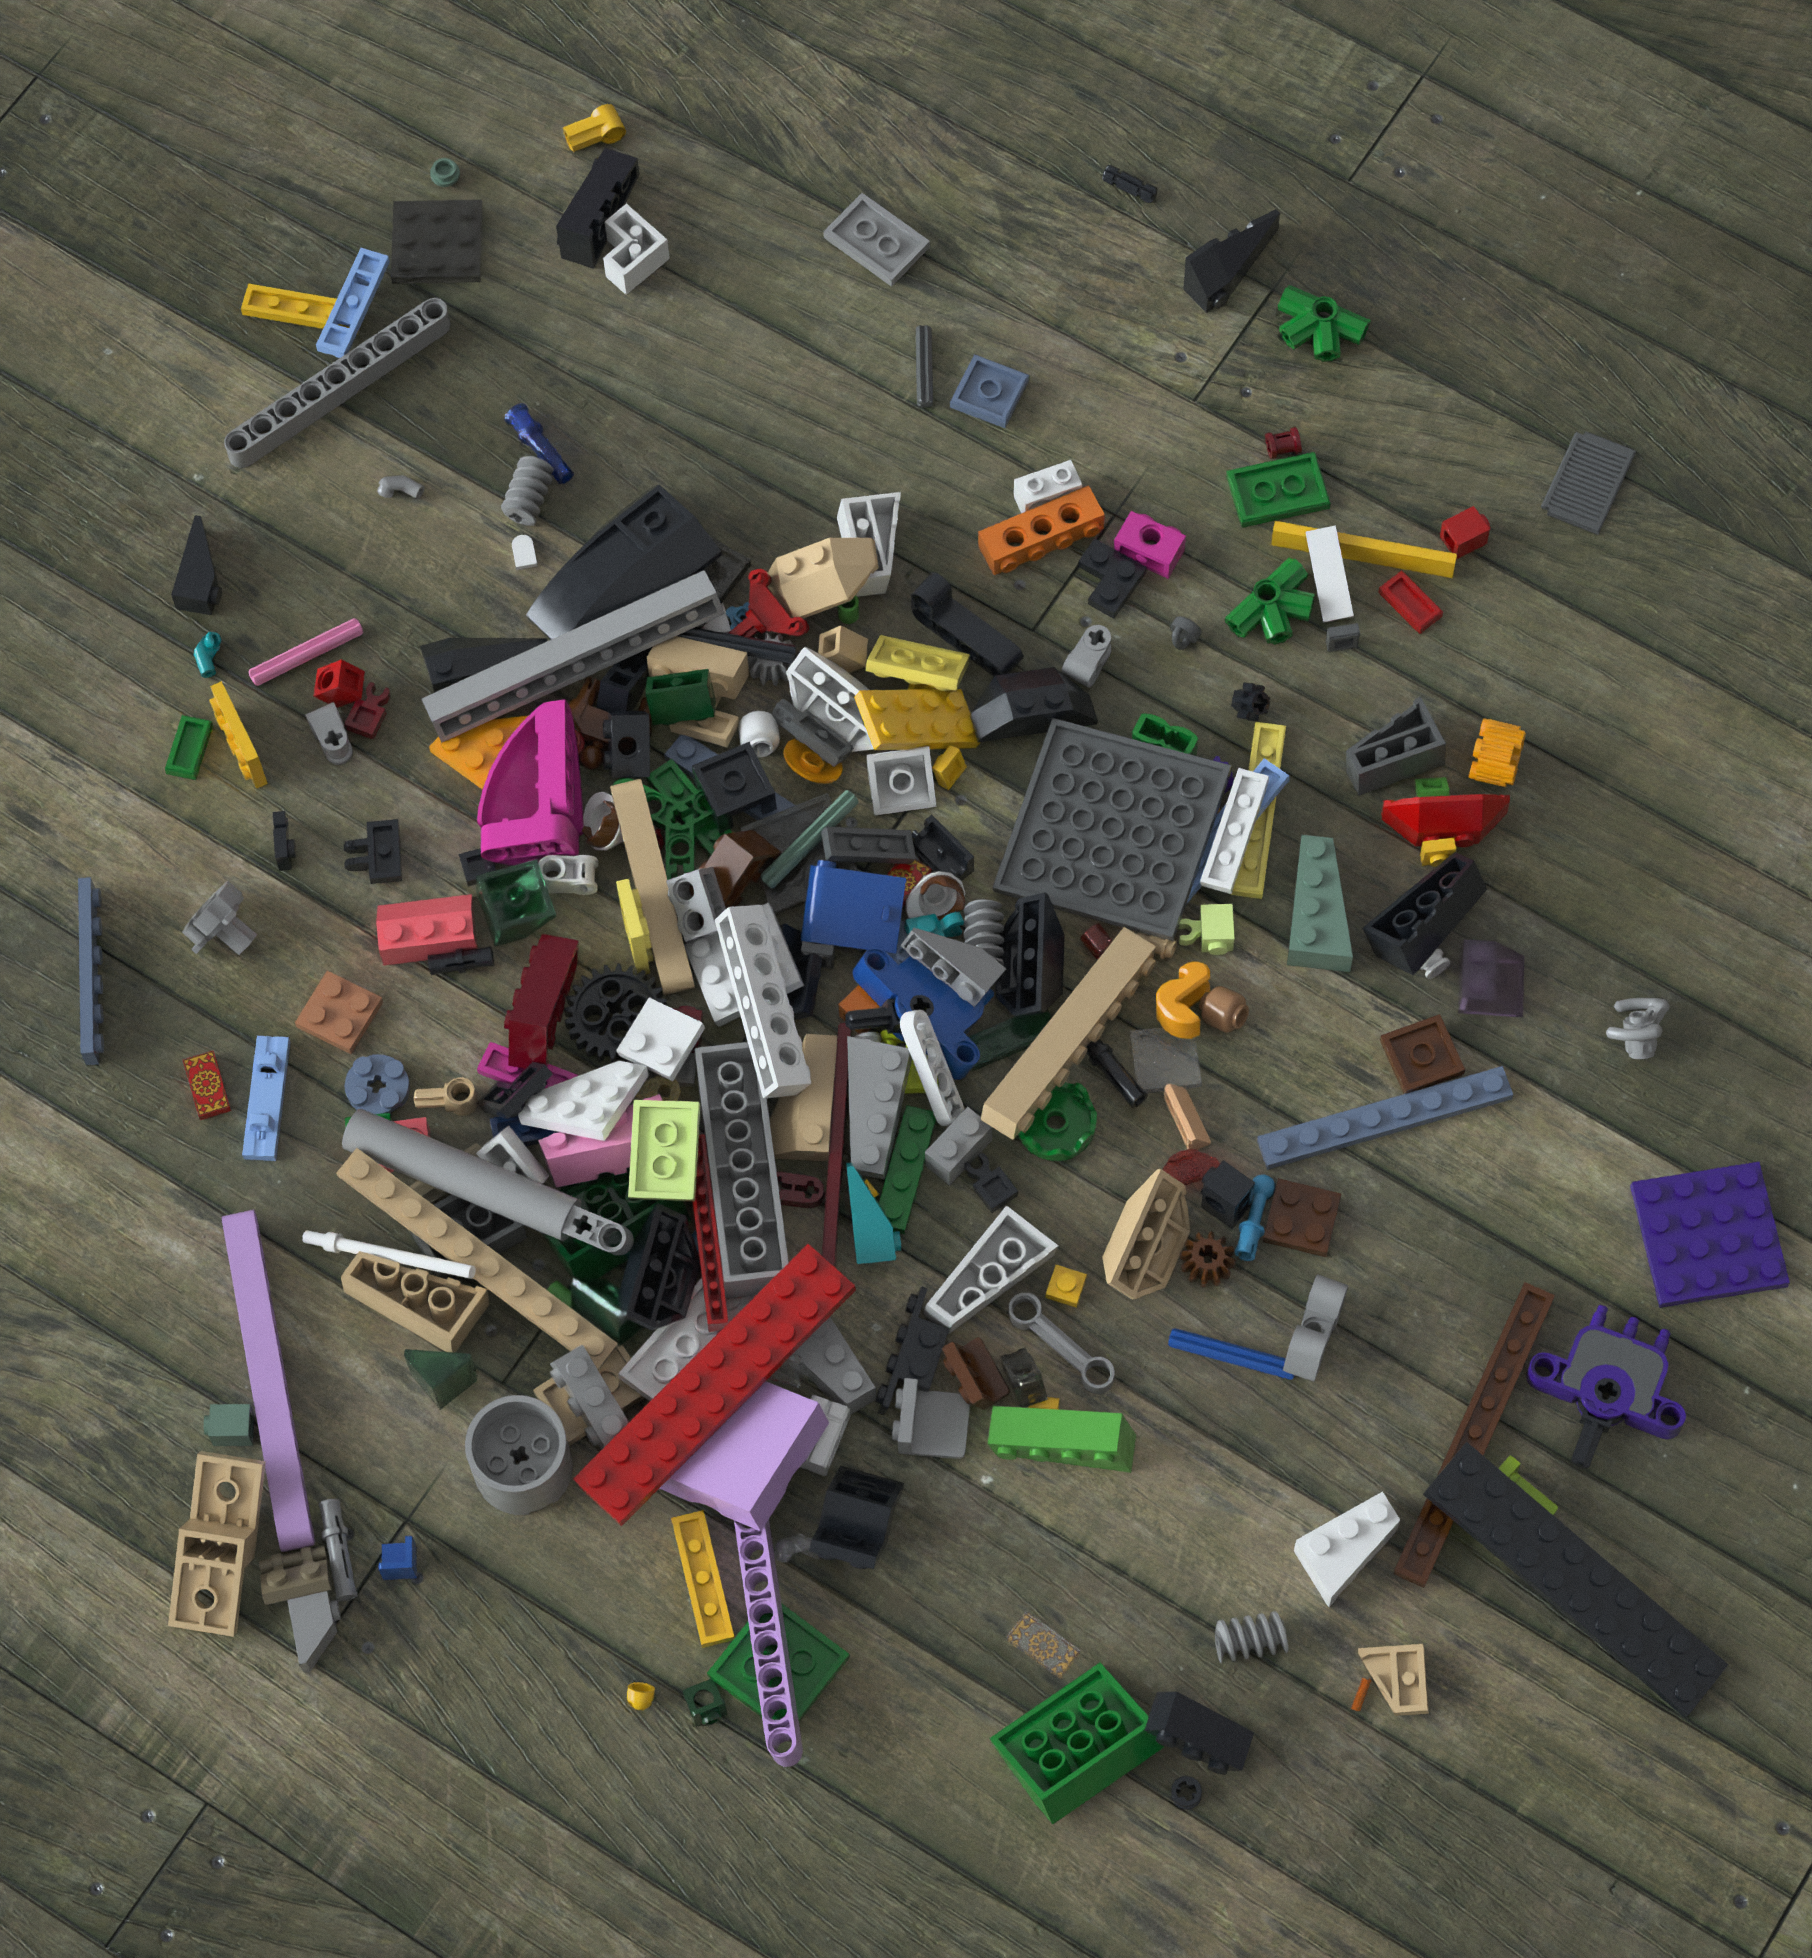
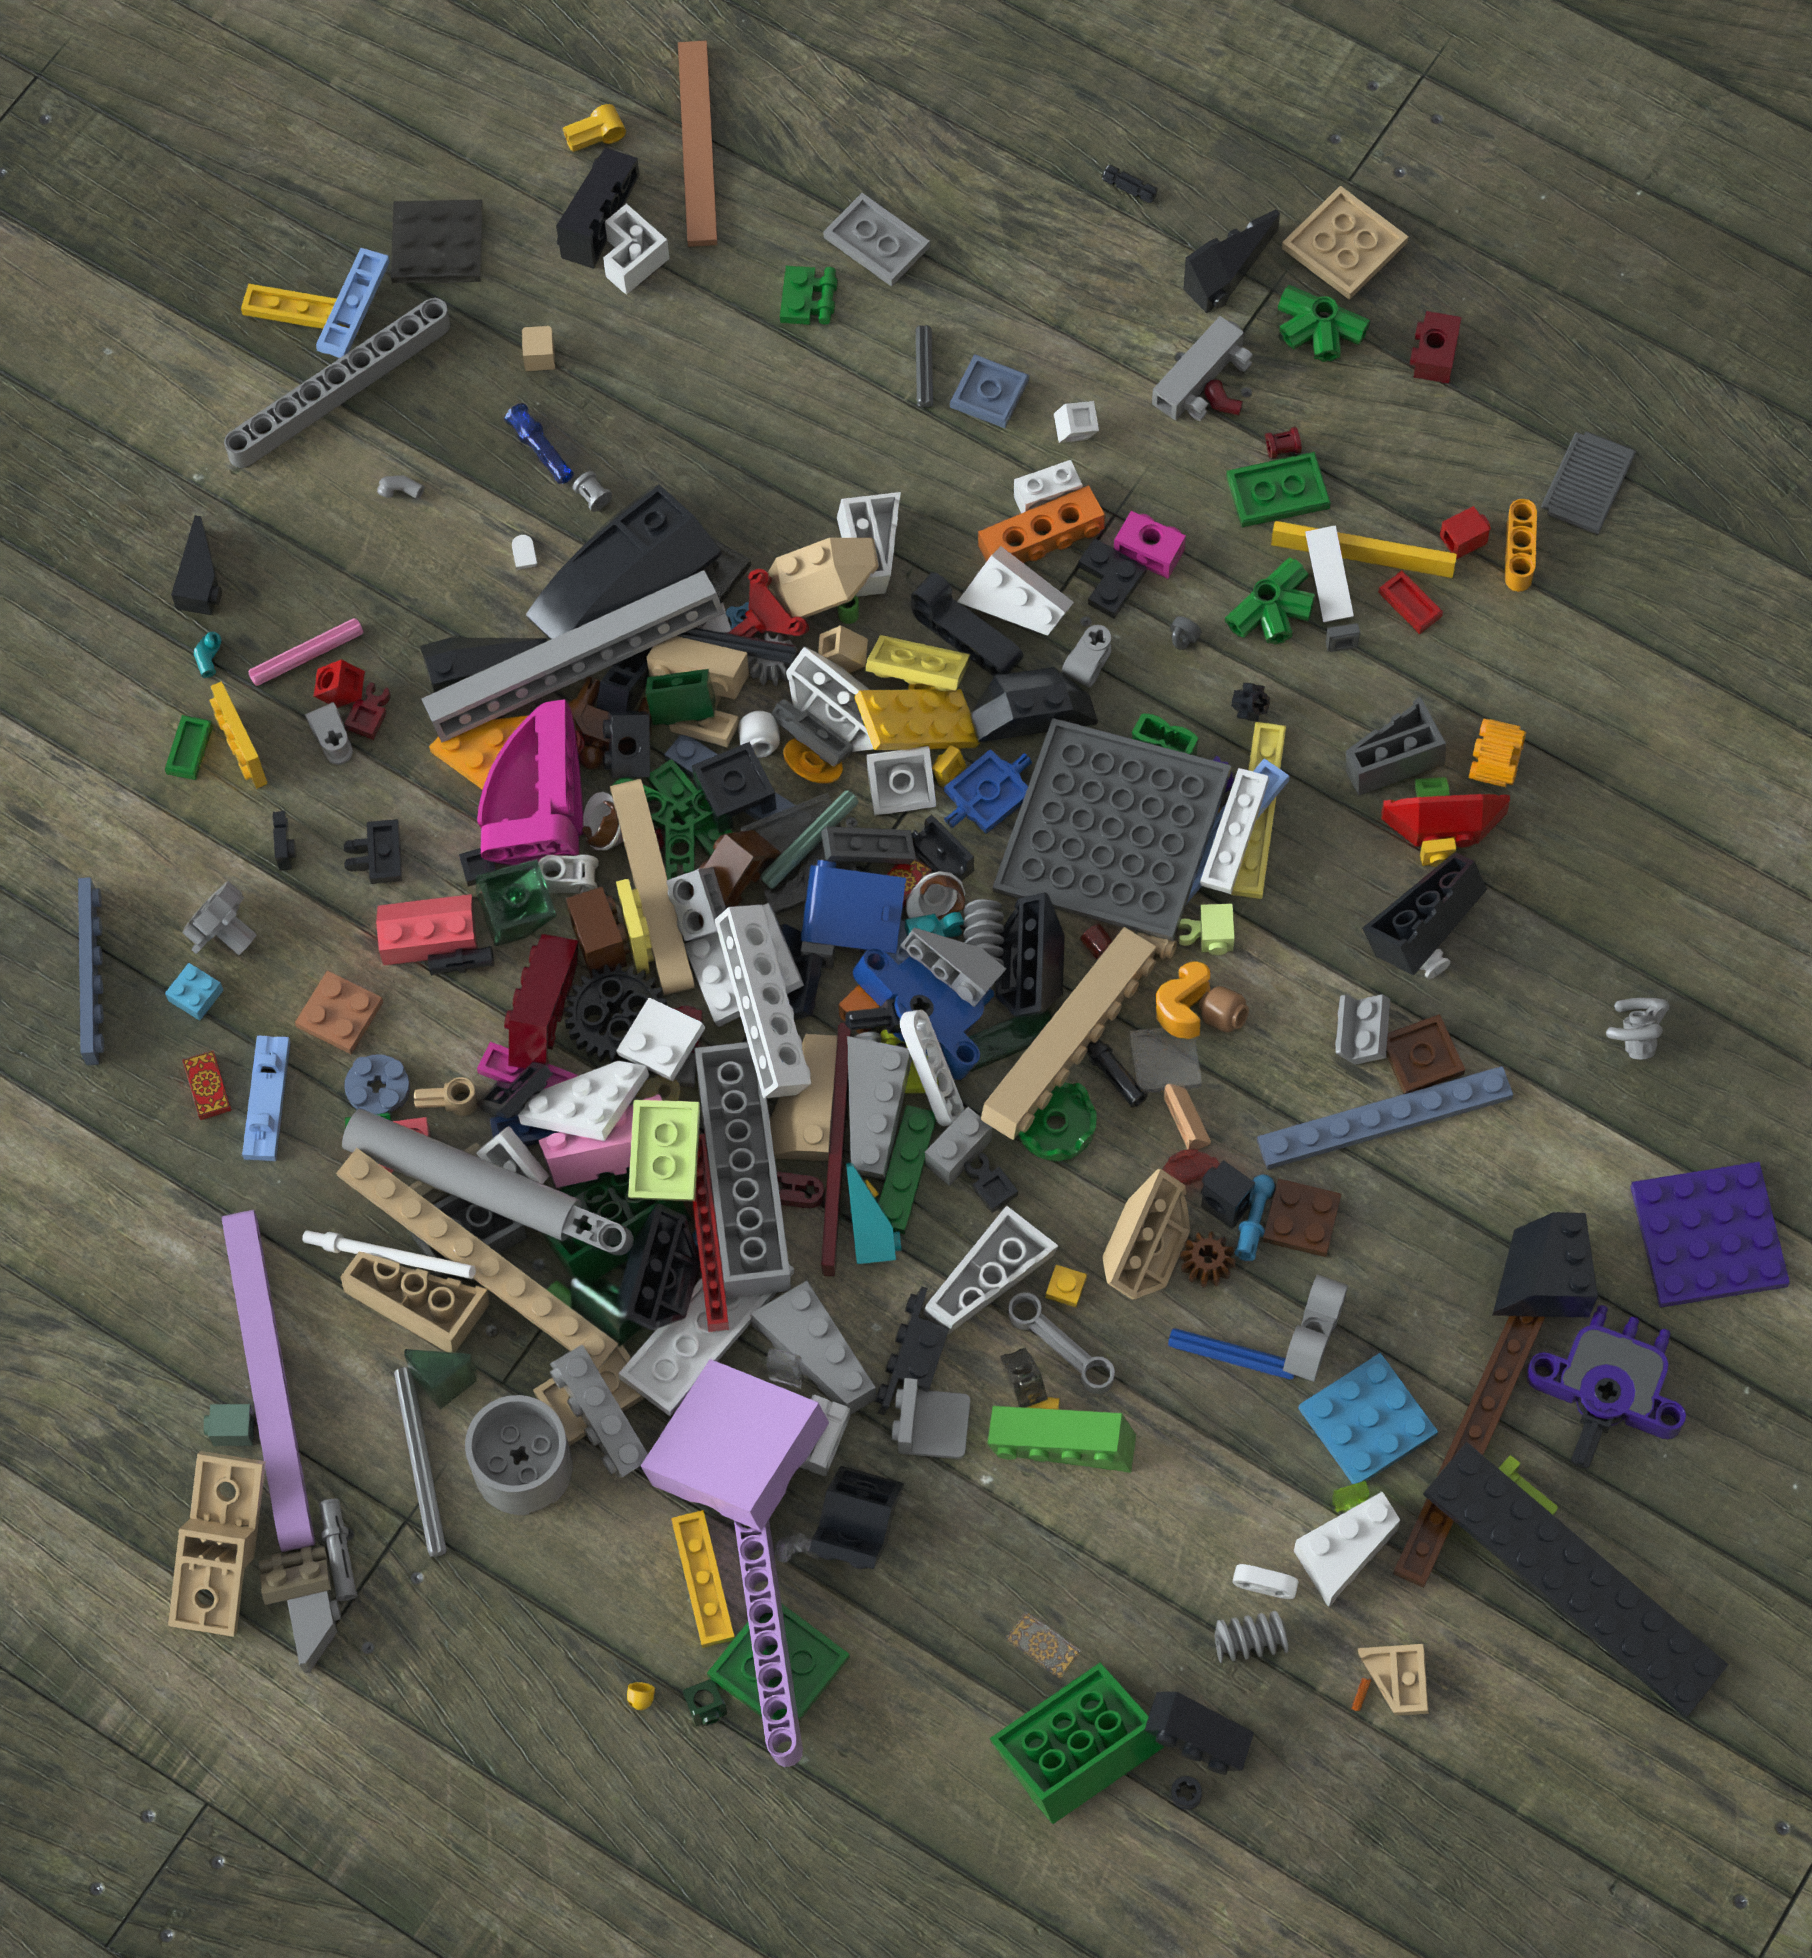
(194, 991): none -> medium azure piece
(399, 1560): blue panel -> none
(420, 1462): none -> light grey axle
(444, 172): sand green plate -> none
(527, 490): light grey piece -> none
(538, 348): none -> tan piece
(592, 491): none -> light grey bush
(598, 930): none -> reddish brown brick
(697, 144): none -> nougat tile
(714, 1384): red plate -> none
(798, 293): none -> green plate
(977, 1373): reddish brown bracket -> none
(987, 791): none -> blue plate
(1016, 594): none -> white wedge
(1076, 421): none -> white brick
(1198, 366): none -> light grey brick
(1218, 399): none -> dark red arm
(1265, 1581): none -> white beam
(1319, 917): sand green wedge -> none
(1344, 242): none -> tan plate
(1350, 1496): none -> clear neon green plate
(1362, 1028): none -> light grey bracket
(1368, 1420): none -> dark azure plate
(1430, 362): none -> dark red brick
(1490, 979): clear purple slope -> none
(1520, 557): none -> light orange beam
(1549, 1269): none -> black wedge

